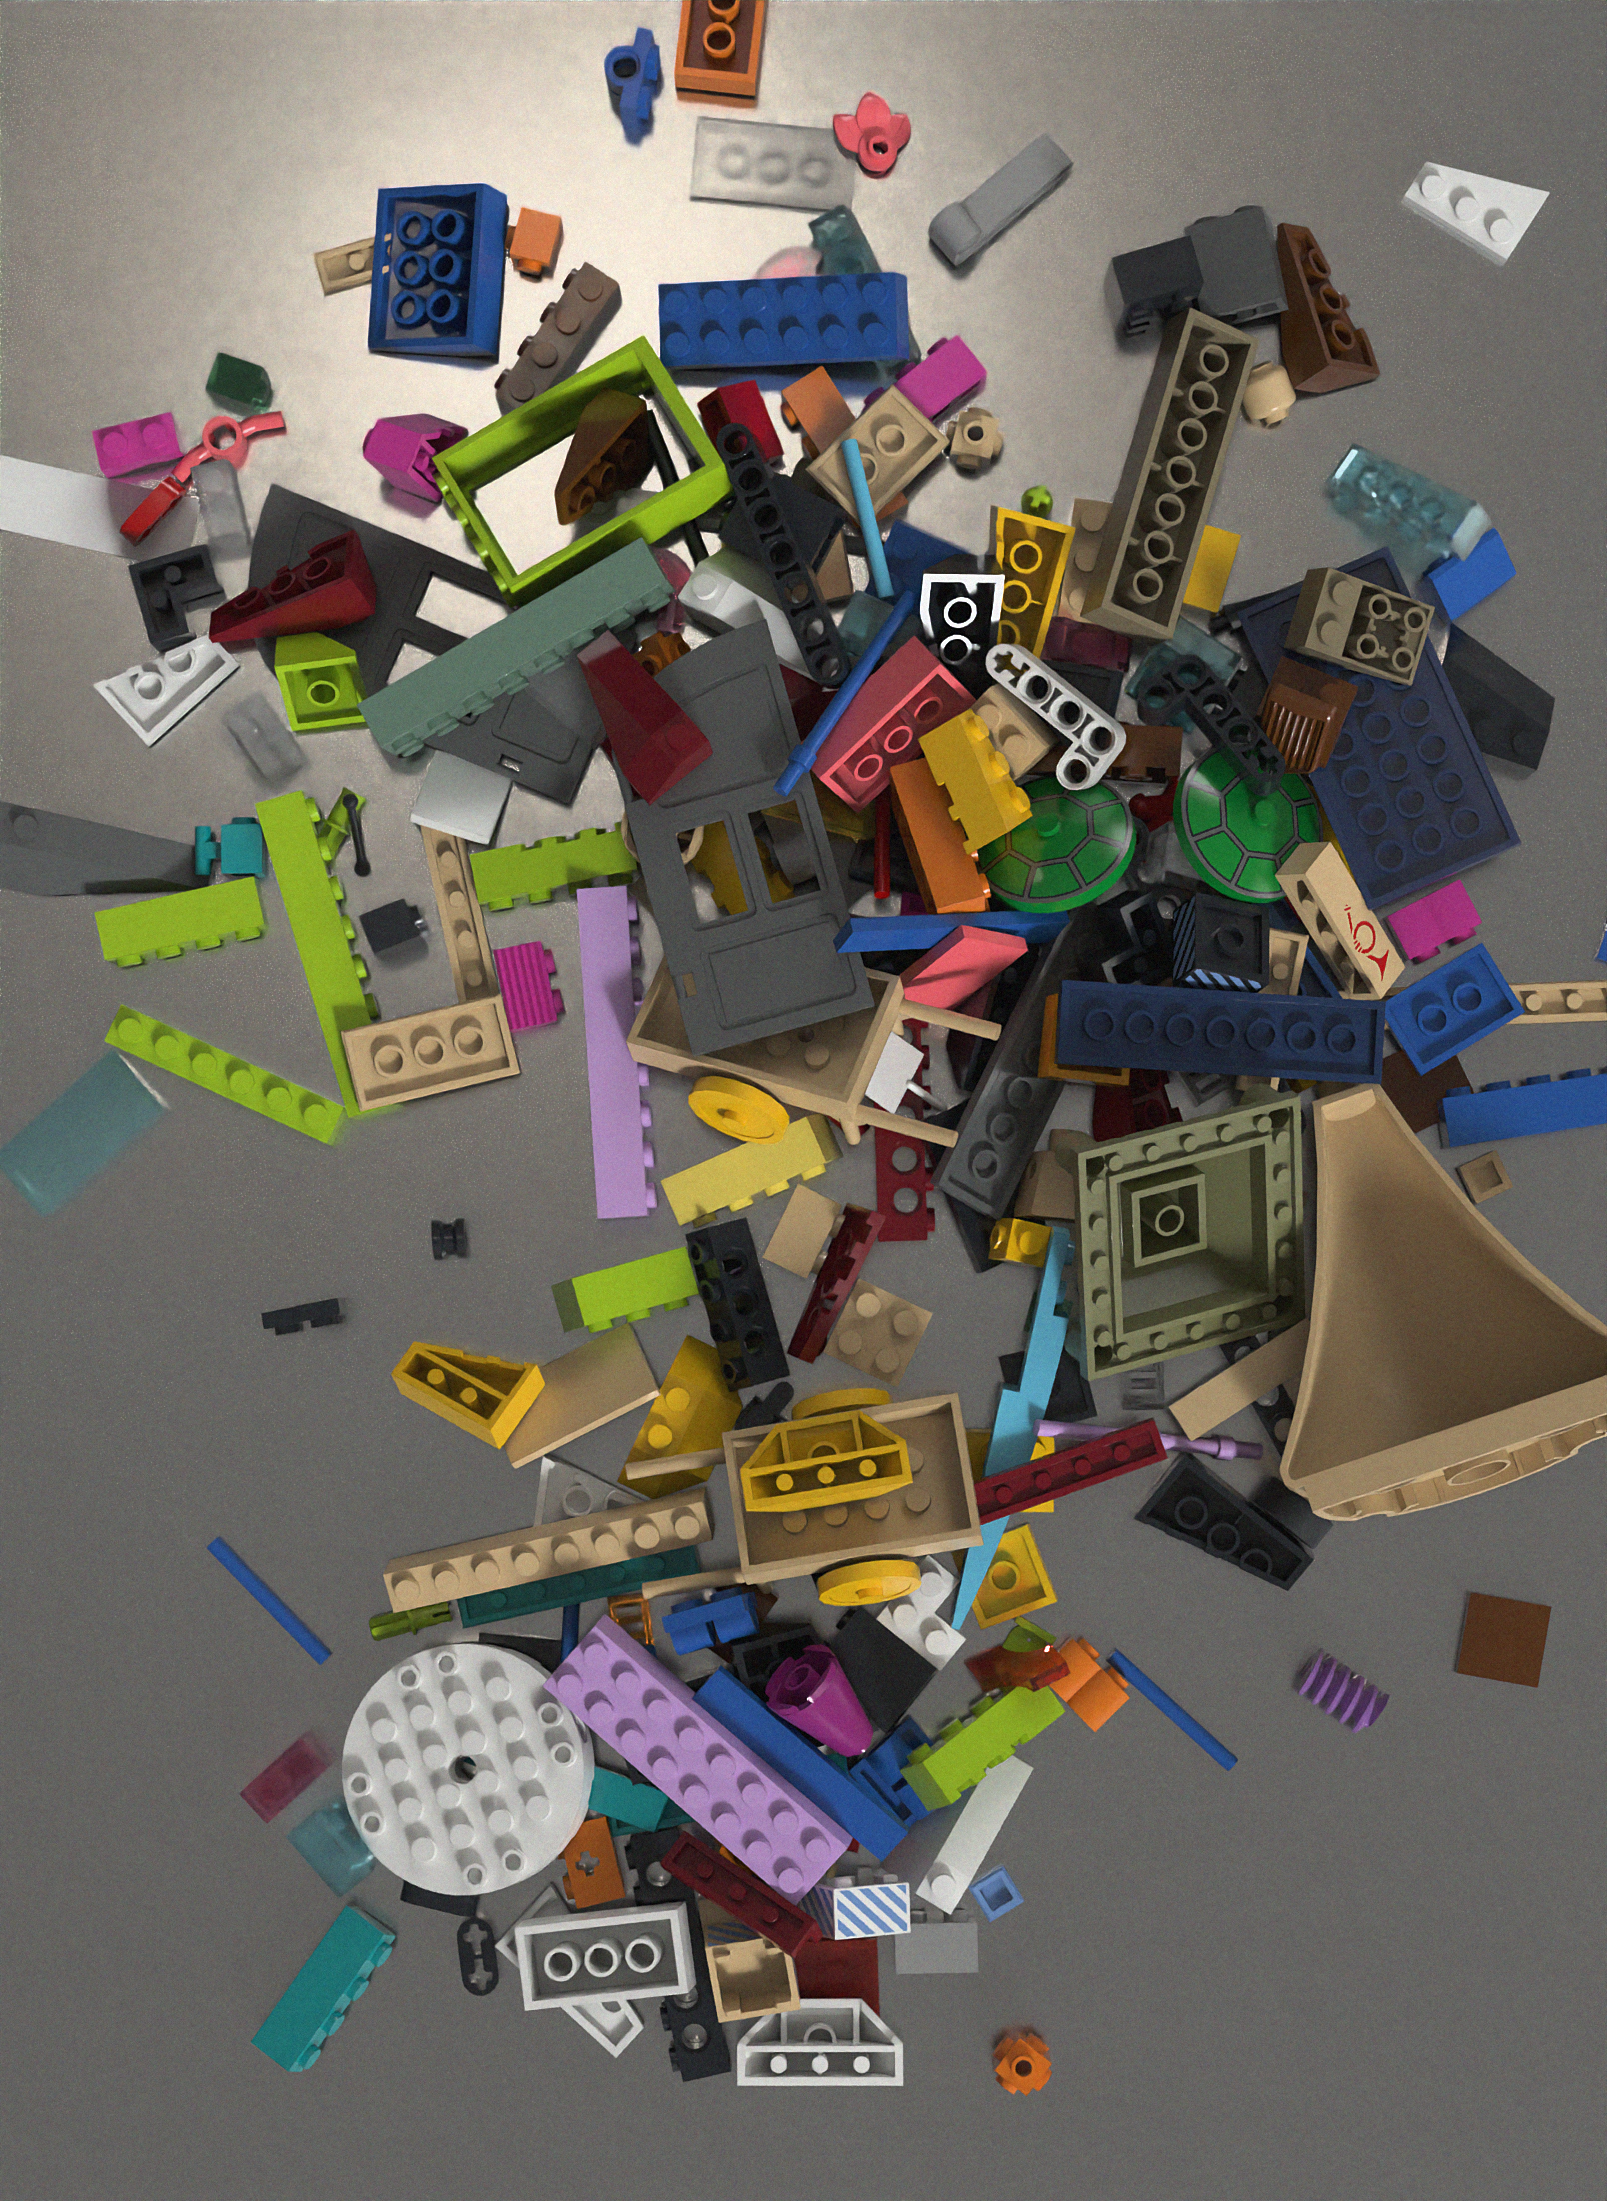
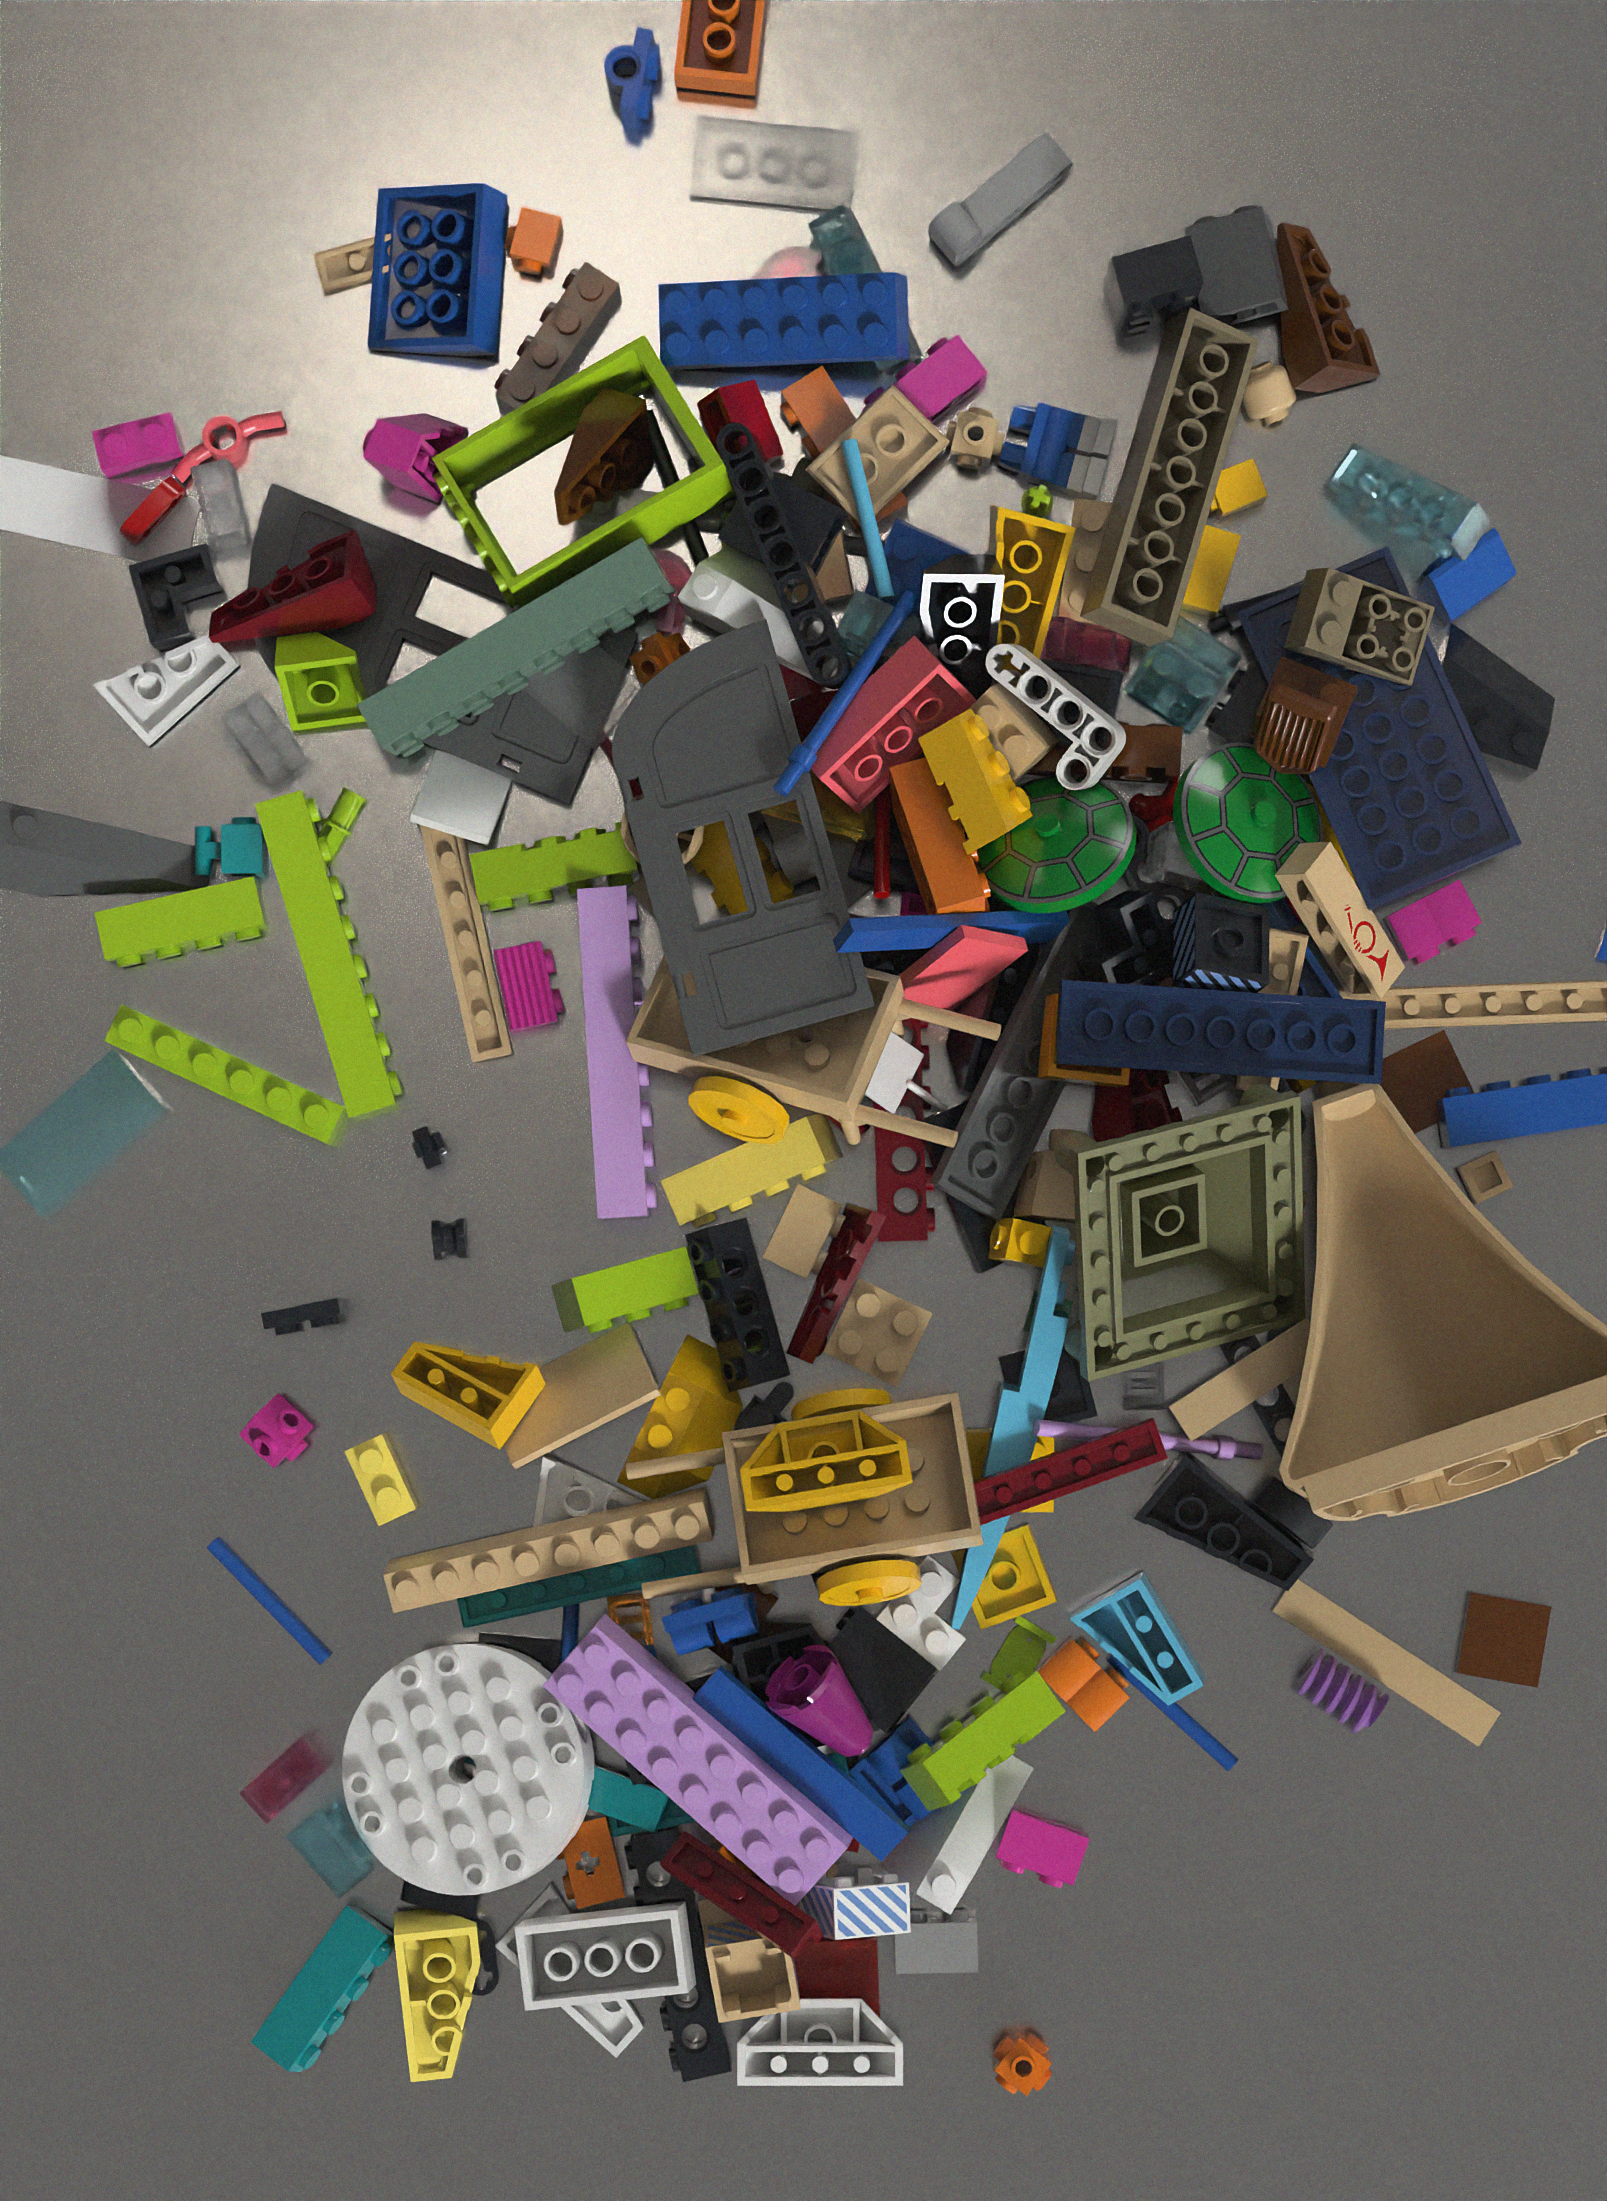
(238, 382): clear green brick -> none
(277, 1431): none -> dark pink brick
(362, 865): black hinge -> none
(382, 1479): none -> light yellow brick
(394, 928): black brick -> none
(407, 1621): lime axle -> none
(429, 1052): tan tile -> none
(429, 1147): none -> black plate
(436, 1981): none -> light yellow wedge
(644, 724): dark red wedge -> none
(872, 126): coral plate -> none
(996, 1893): medium blue tile -> none
(1023, 1669): clear red tile -> none
(1041, 1847): none -> dark pink brick
(1062, 449): none -> blue hips
(1143, 1637): none -> medium azure wedge
(1216, 728): black beam -> none
(1238, 490): none -> yellow brick
(1386, 1662): none -> tan tile
(1451, 1009): blue plate -> none
(1476, 206): white wing -> none

